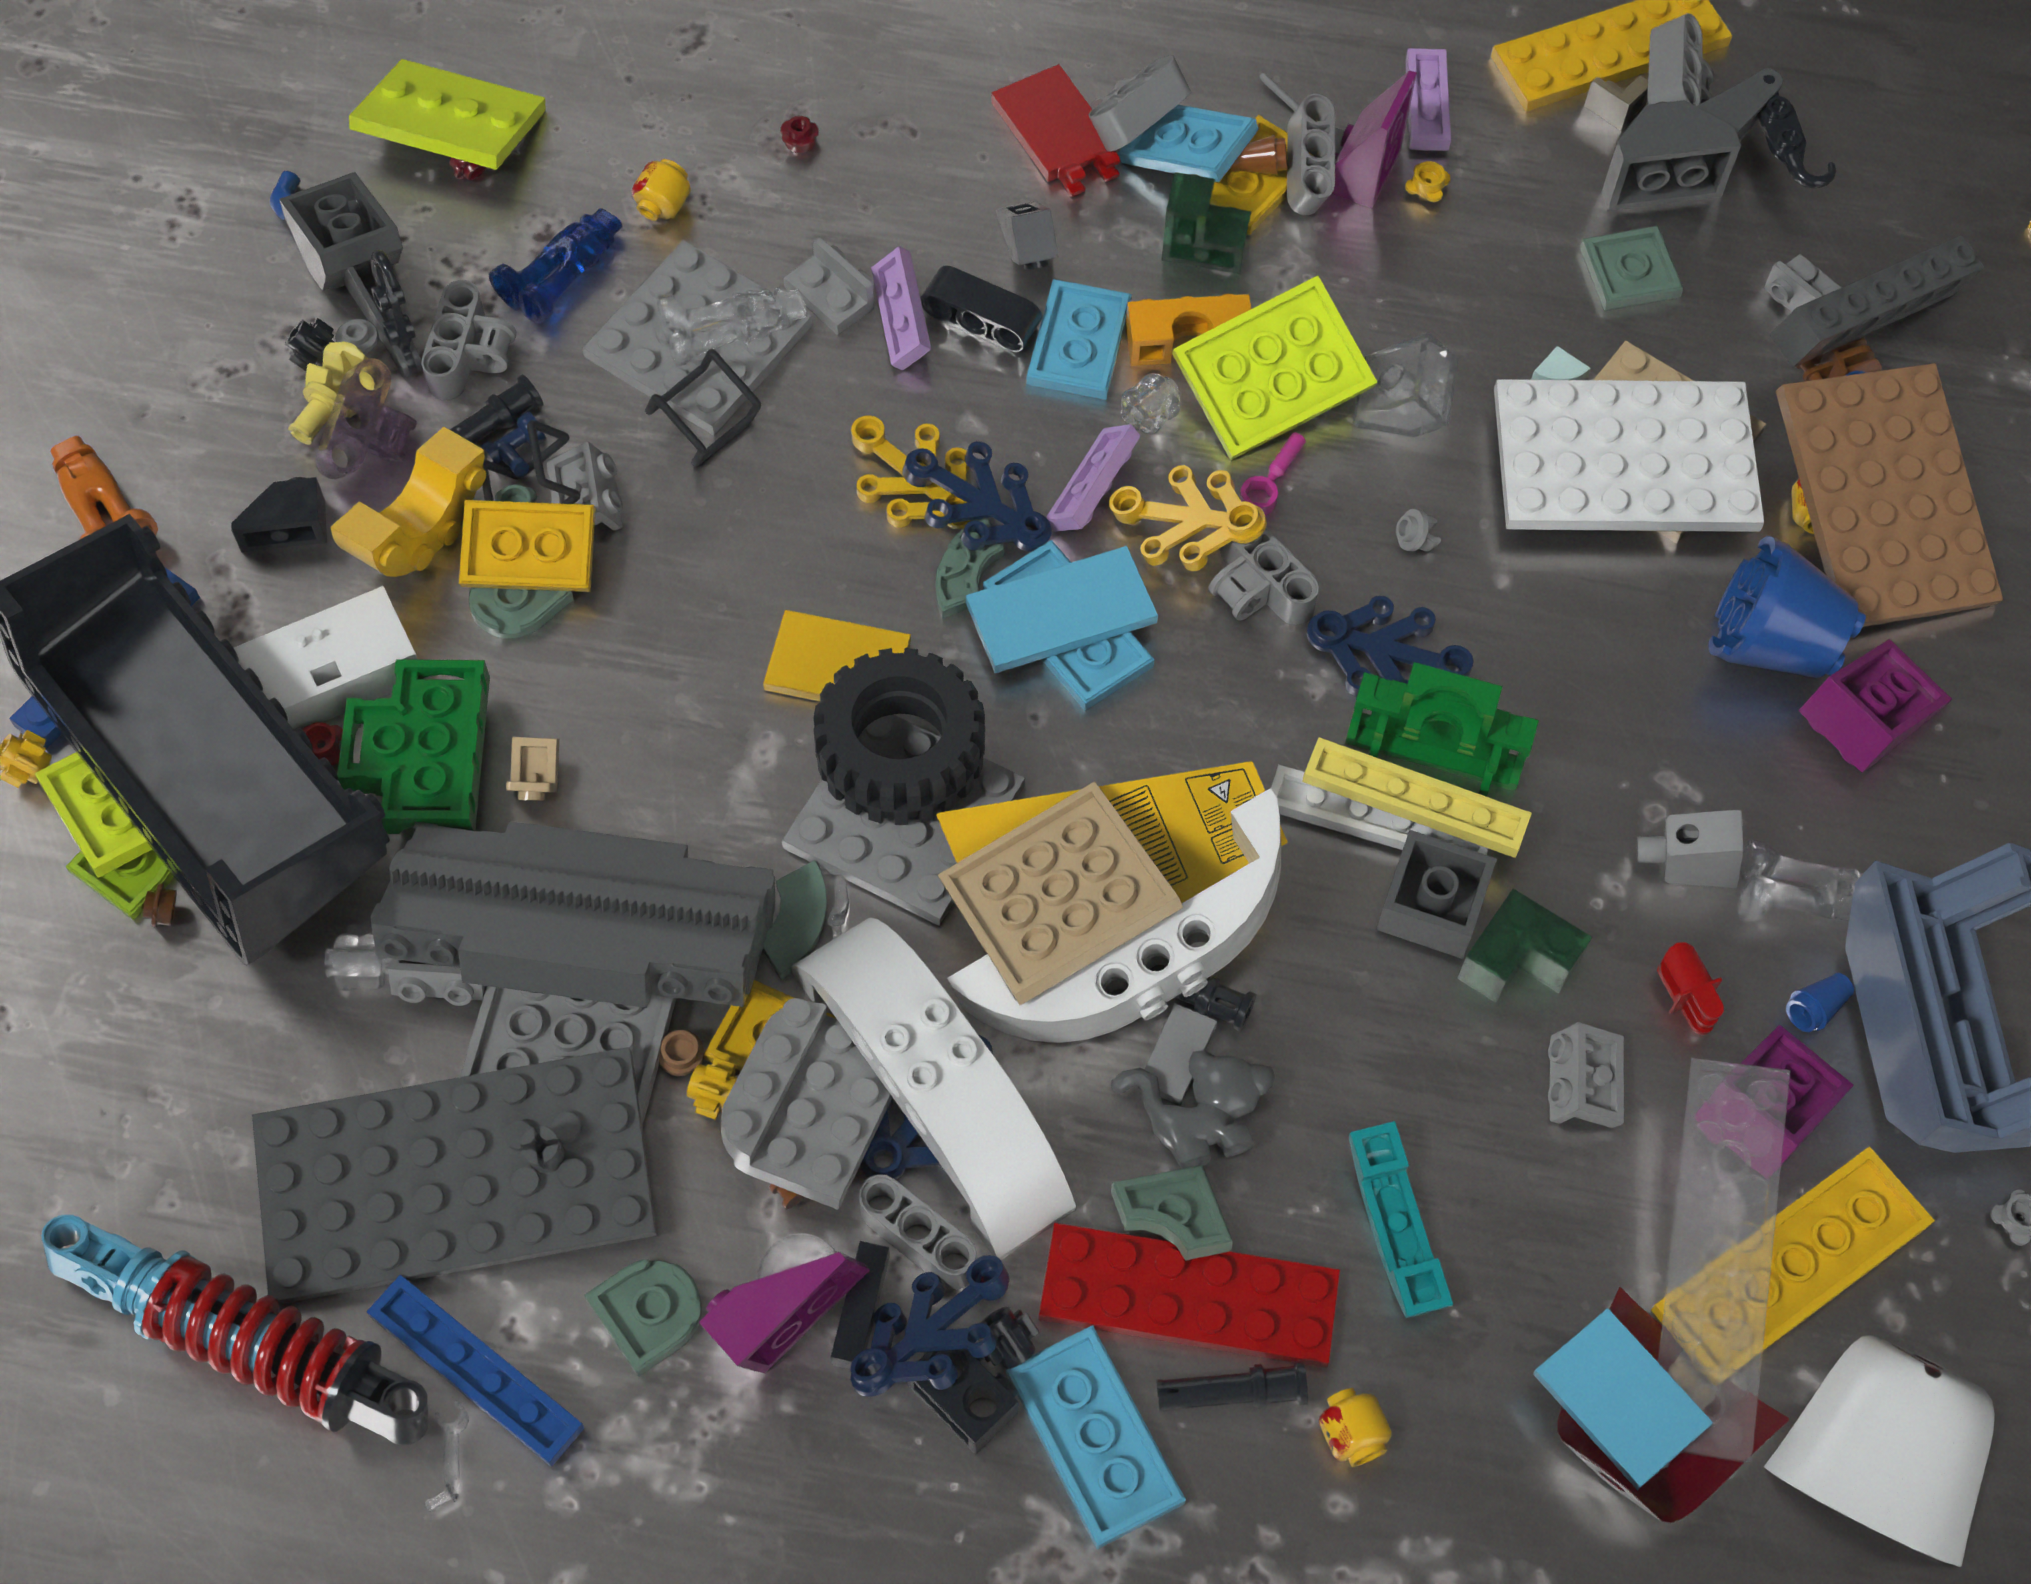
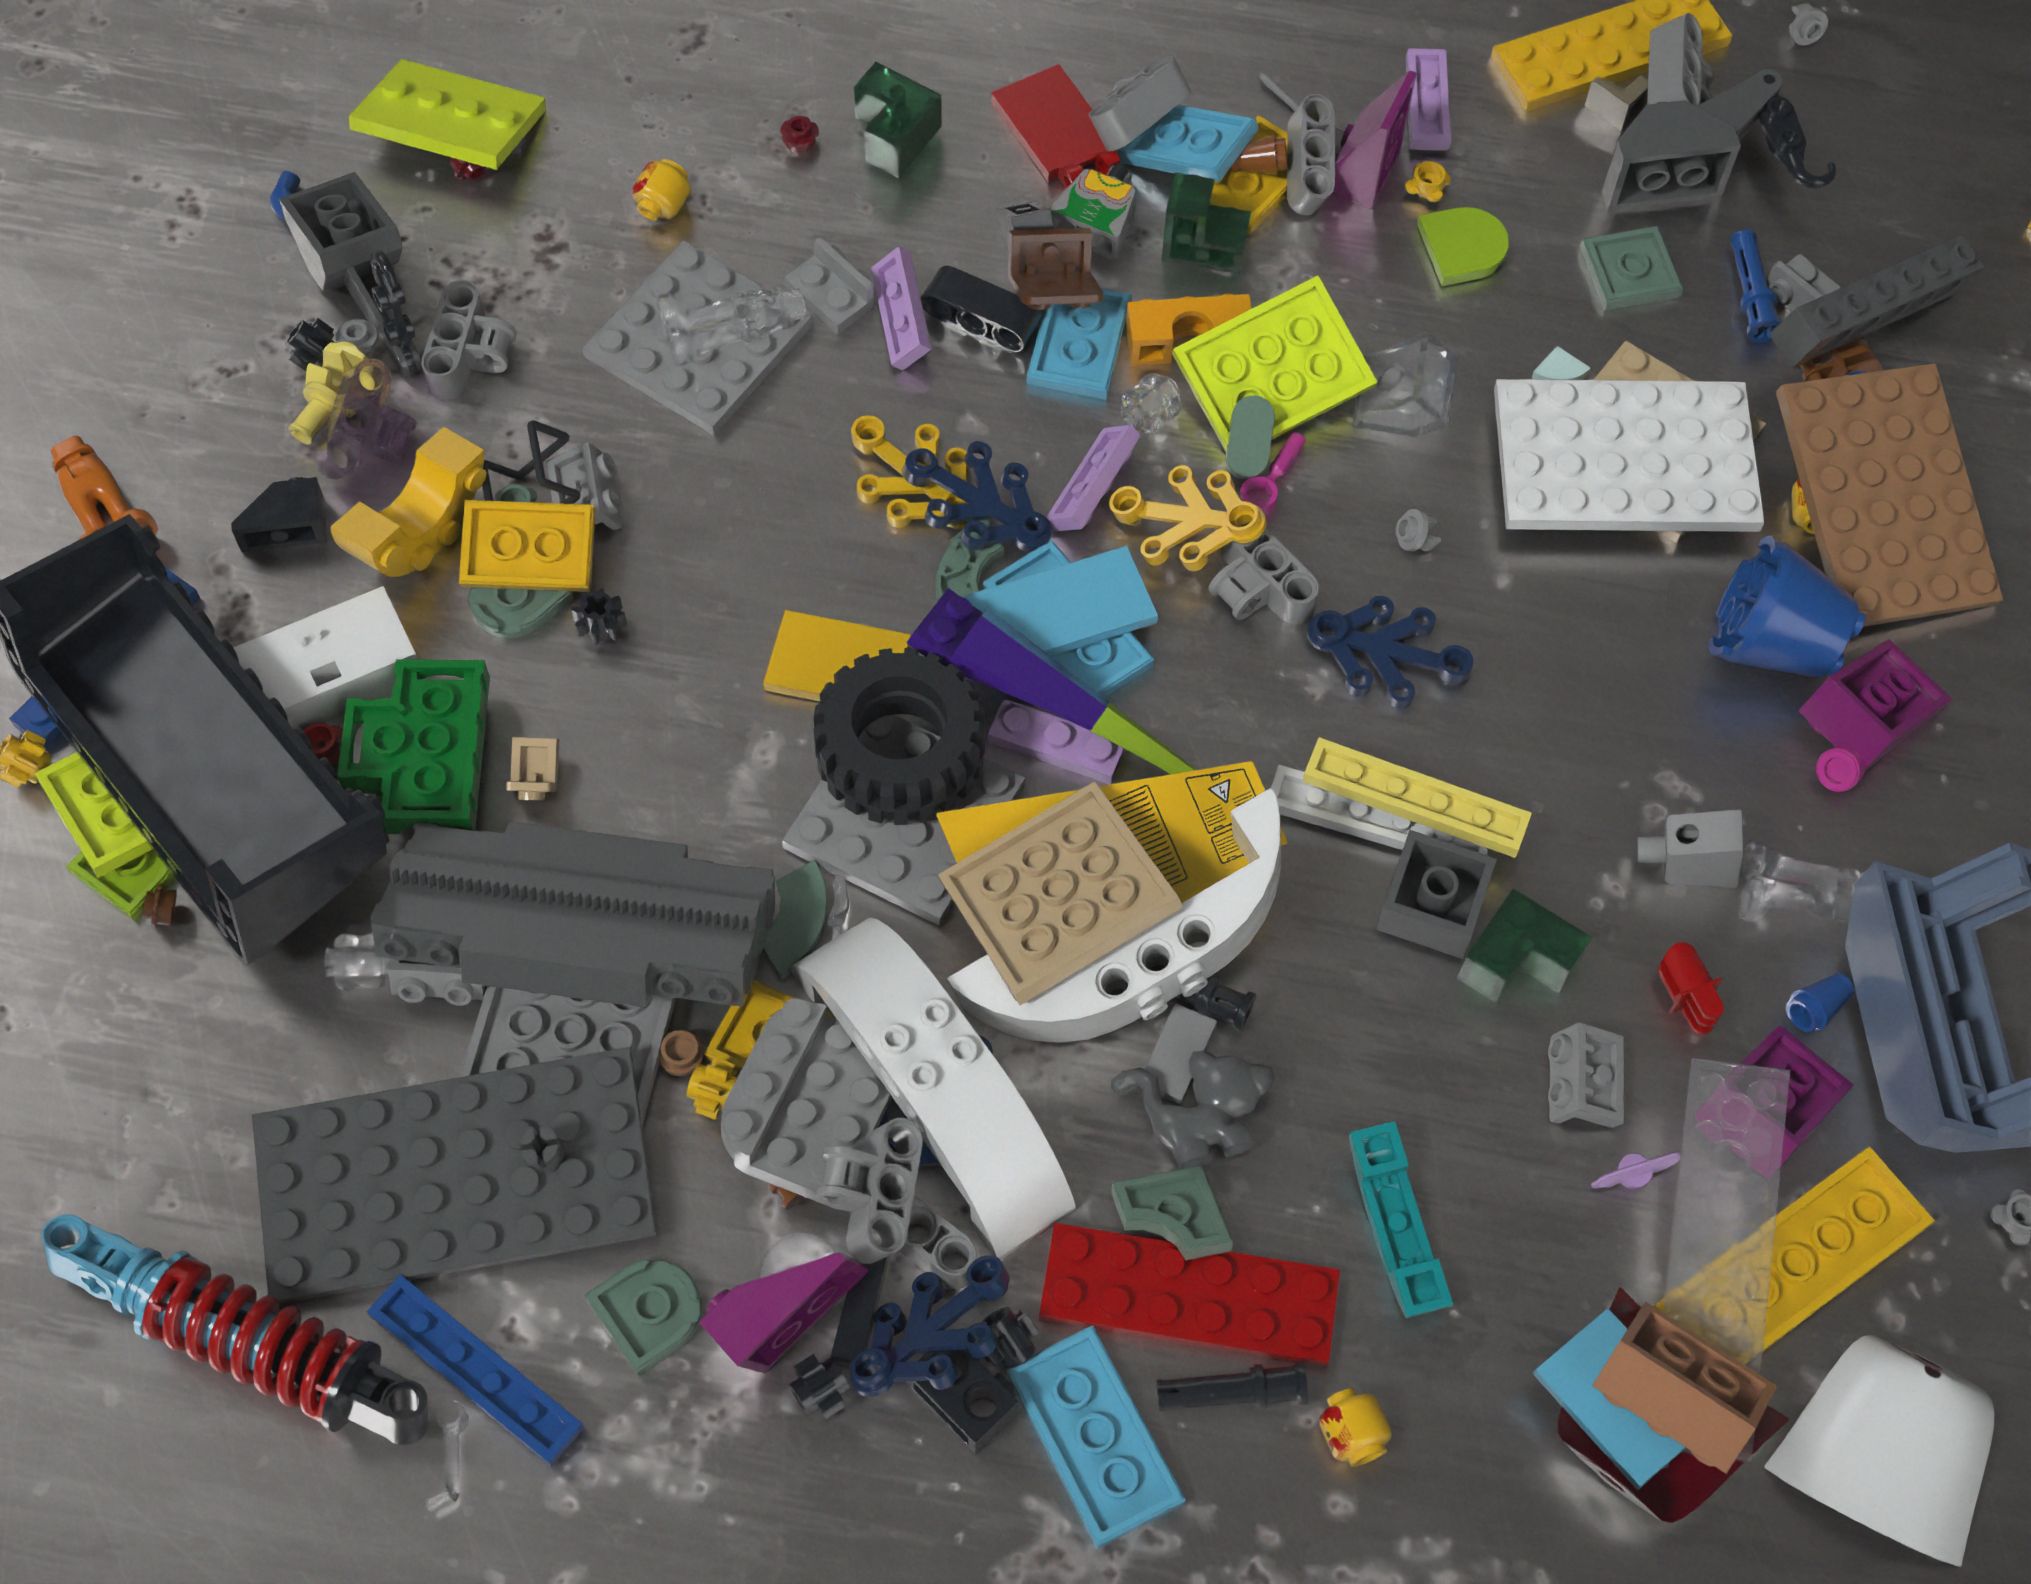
(500, 411): black pin -> none
(505, 447): dark blue piece -> none
(569, 251): clear blue piece -> none
(598, 616): none -> black gear
(703, 453): black piece -> none
(819, 1386): none -> black gear
(854, 1181): none -> light grey piece
(898, 116): none -> clear green brick
(1008, 661): none -> dark purple plate
(1053, 267): none -> reddish brown bracket
(1054, 741): none -> lavender plate
(1100, 204): none -> torso
(1250, 437): none -> sand green tile
(1443, 725): green piece -> none
(1463, 243): none -> lime tile
(1636, 1171): none -> lavender piece
(1685, 1388): none -> nougat slope
(1758, 299): none -> blue pin
(1808, 24): none -> light grey plate
(1840, 768): none -> dark pink tile

